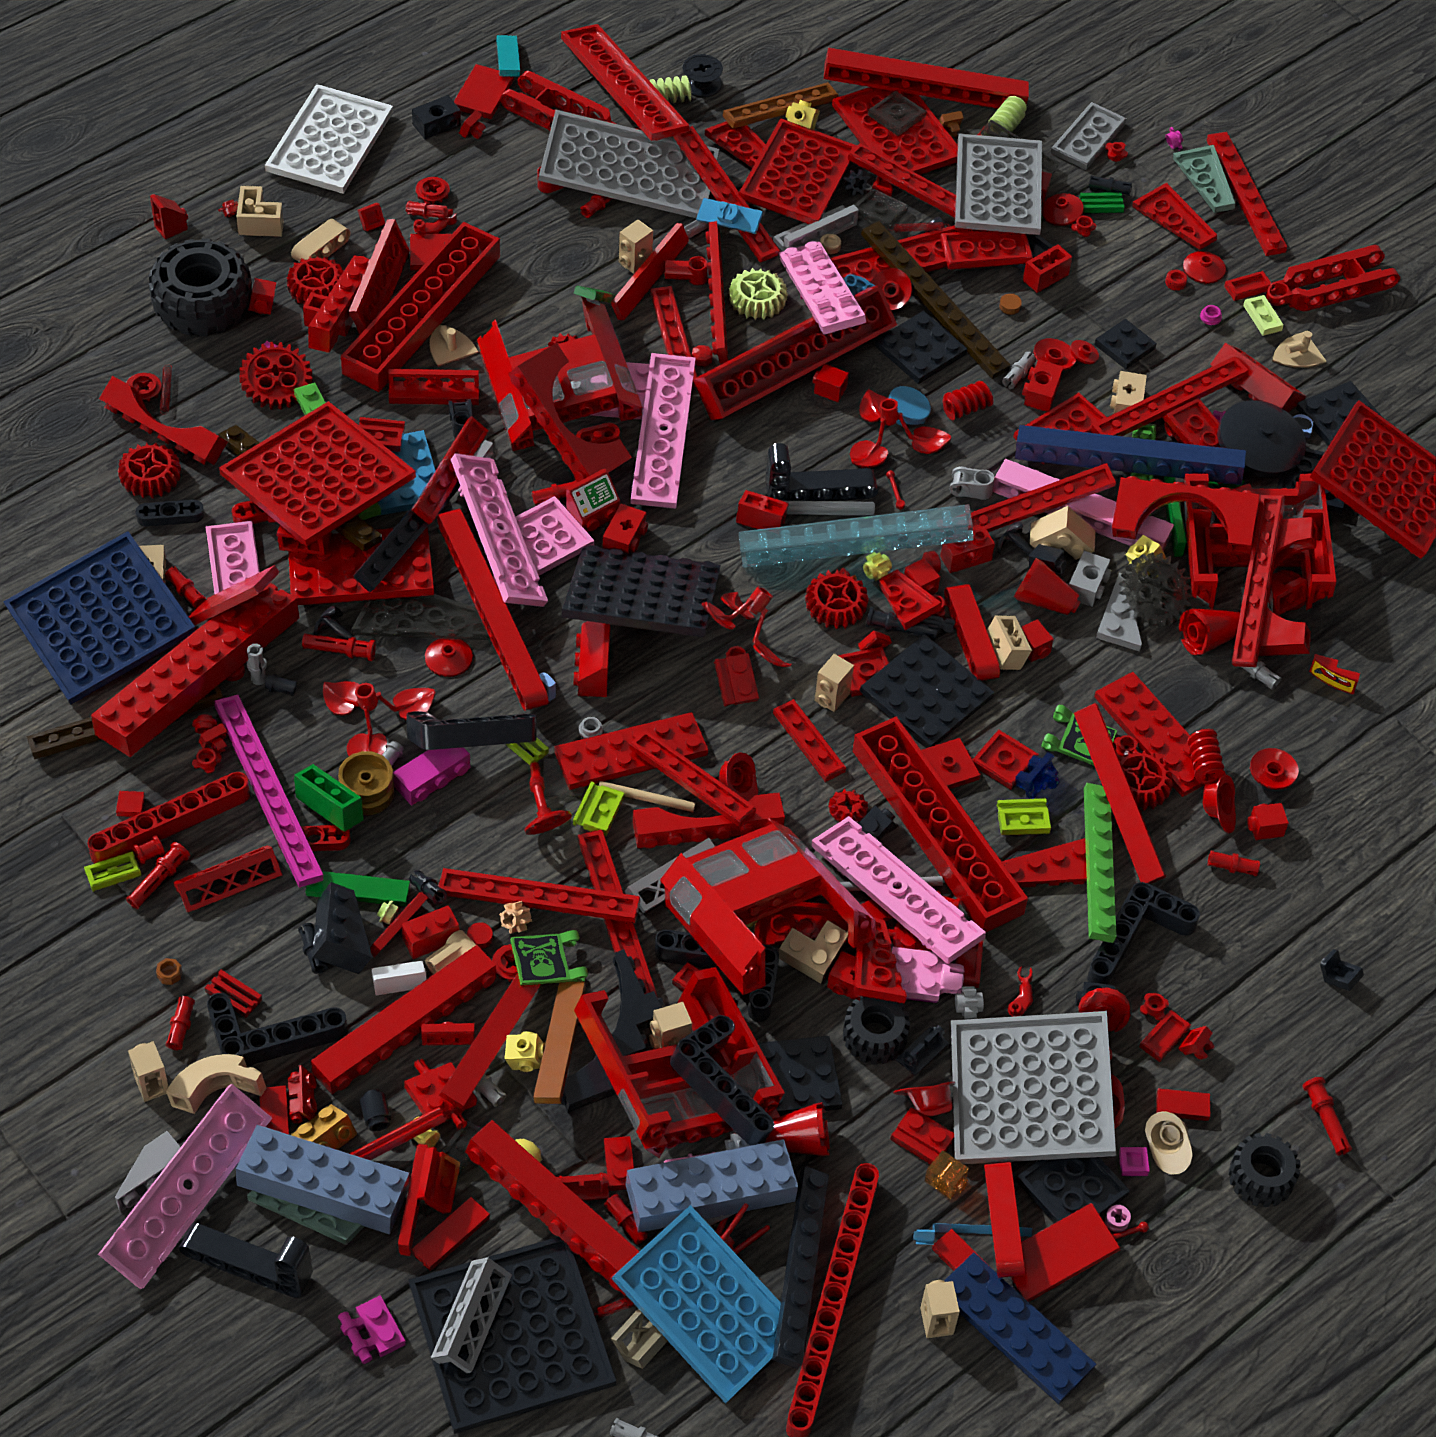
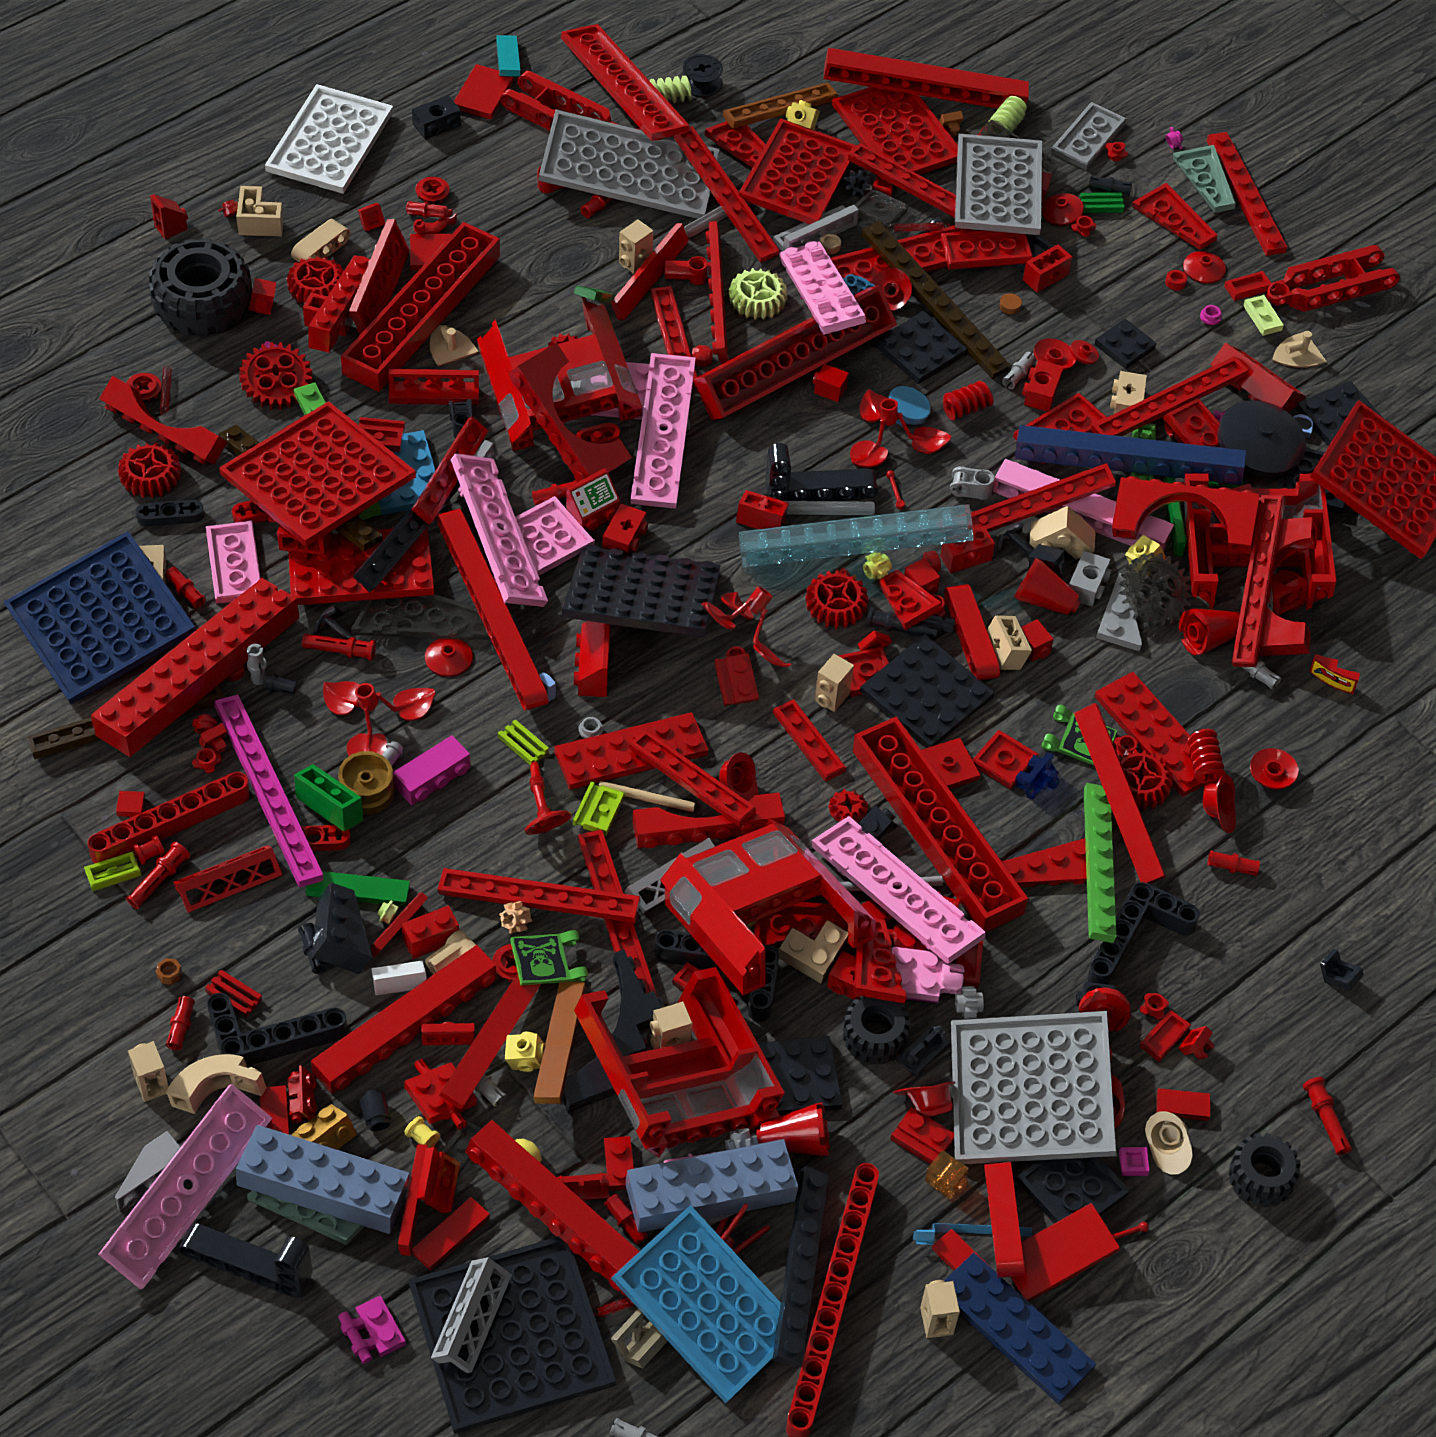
(233, 595): red tile -> none
(401, 1134): red axle -> none
(428, 886): black pin -> none
(469, 732): black beam -> none
(473, 126): red tile -> none
(480, 934): red tile -> none
(723, 1094): black beam -> none
(730, 215): dark azure piece -> none
(897, 113): clear smoke tile -> none
(1023, 816): lime plate -> none
(1025, 997): red arm -> none
(1124, 1216): bright pink bush -> none
(1268, 821): red brick -> none

